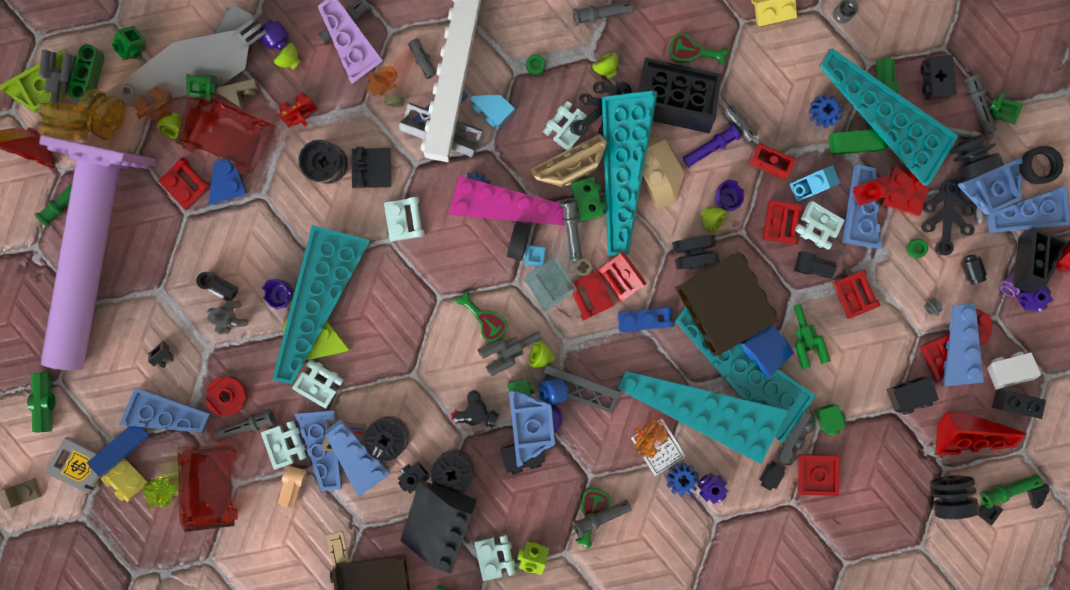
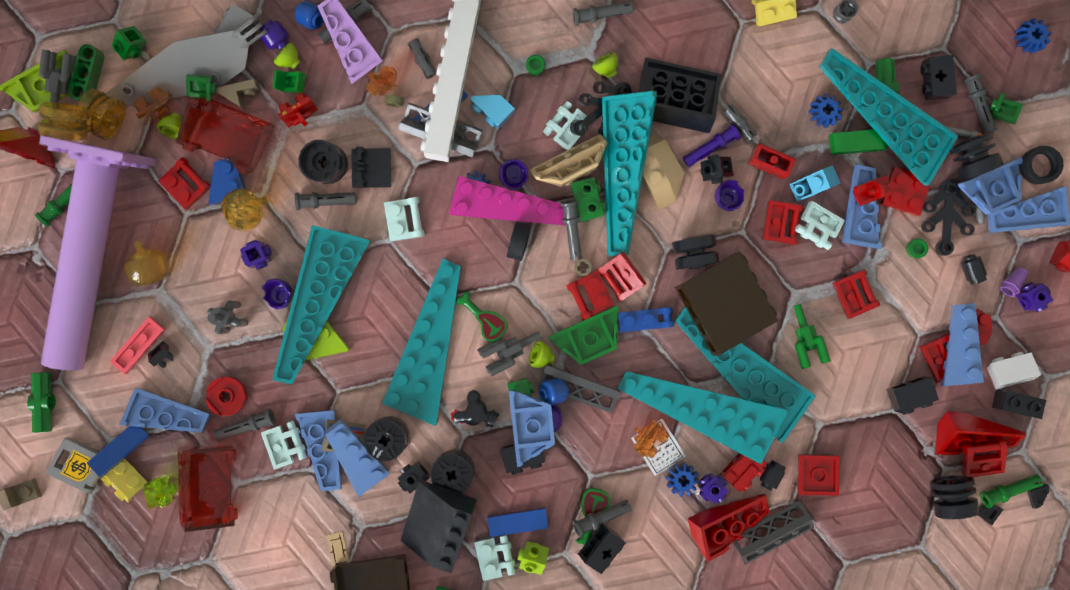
(137, 345): none -> coral plate
(146, 266): none -> clear yellow piece
(218, 286): black piece -> none
(242, 209): none -> clear yellow piece
(250, 252): none -> dark purple brick
(289, 81): none -> green bracket
(292, 480): light nougat piece -> none
(308, 15): none -> blue head
(313, 388): light aqua plate -> none
(315, 200): none -> dark grey pin
(421, 370): none -> teal wing
(513, 174): none -> dark purple hair
(517, 522): none -> blue tile
(534, 255): medium azure tile -> none
(550, 284): clear light blue slope -> none
(589, 337): none -> green wing
(601, 548): none -> black brick
(684, 50): green piece -> none
(713, 218): lime brick -> none
(716, 169): none -> black brick
(720, 526): none -> red wedge
(742, 471): none -> red brick
(768, 349): blue slope -> none
(778, 537): none -> dark grey fence
(797, 439): dark grey hinge -> none
(810, 264): black piece -> none
(830, 419): green brick -> none
(933, 306): dark grey plate -> none
(984, 464): none -> red plate
(1033, 36): none -> blue gear
(1036, 259): black wedge -> none

